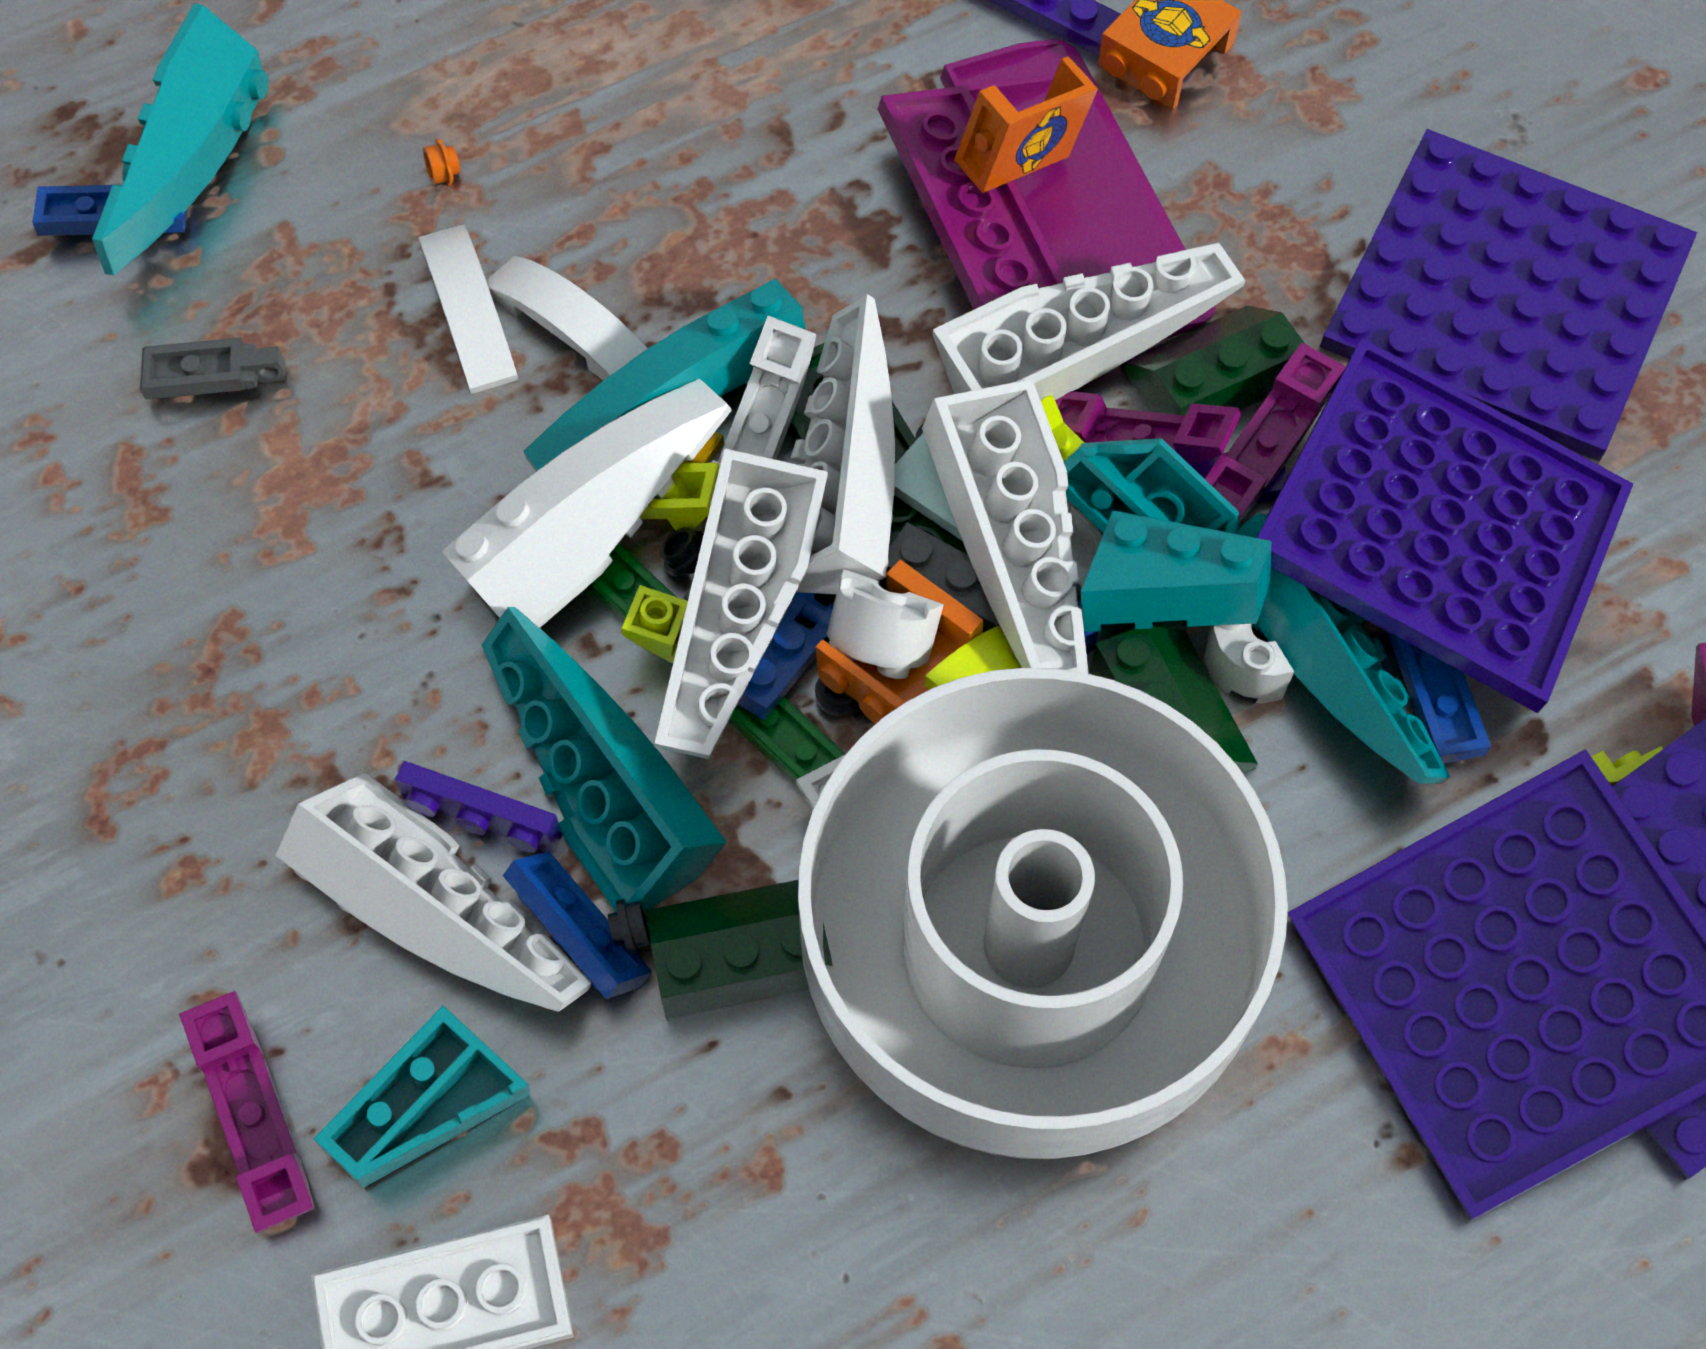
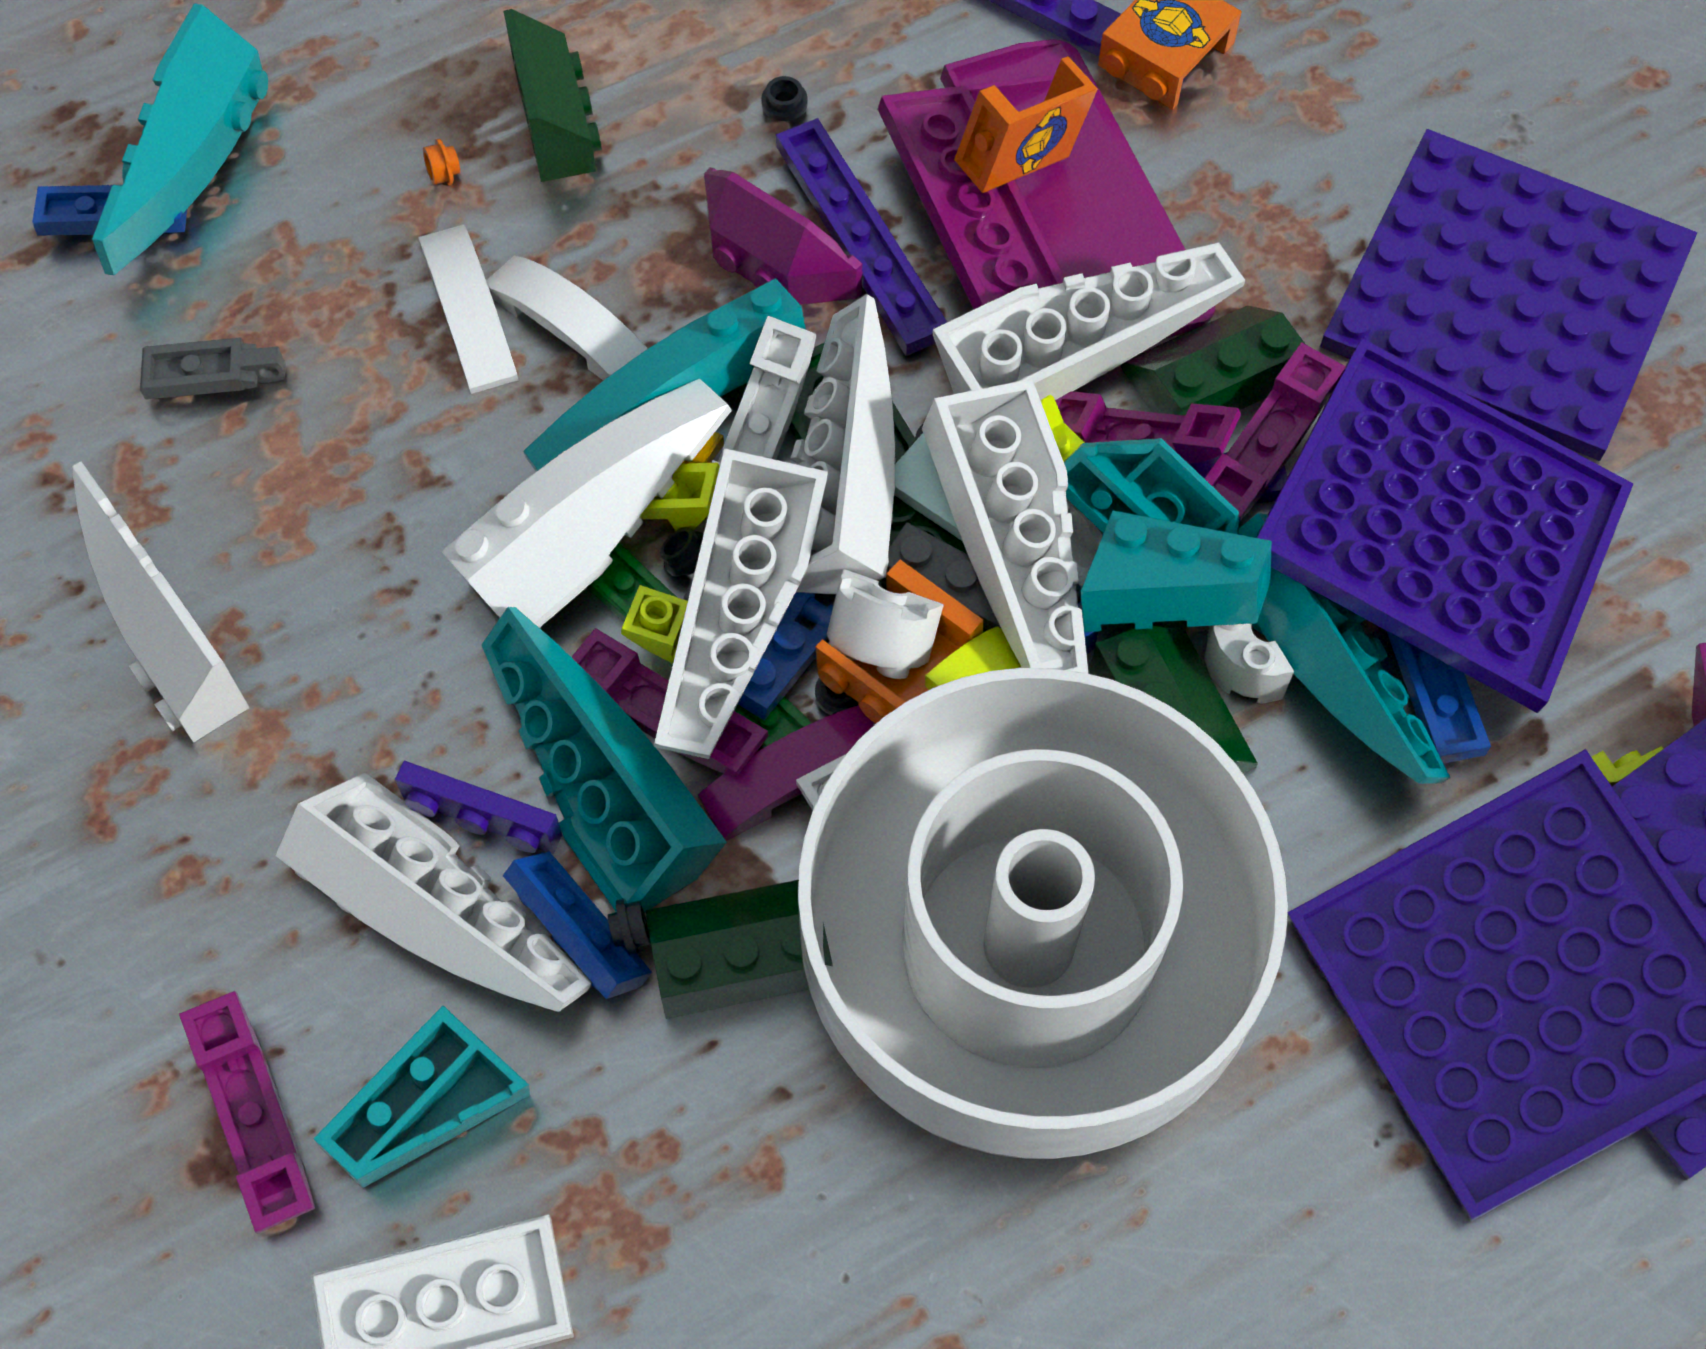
(154, 621): none -> white wedge
(552, 99): none -> dark green slope
(642, 698): none -> magenta slope
(772, 241): none -> magenta wedge
(772, 772): none -> magenta slope
(784, 99): none -> black plate
(861, 233): none -> dark purple plate

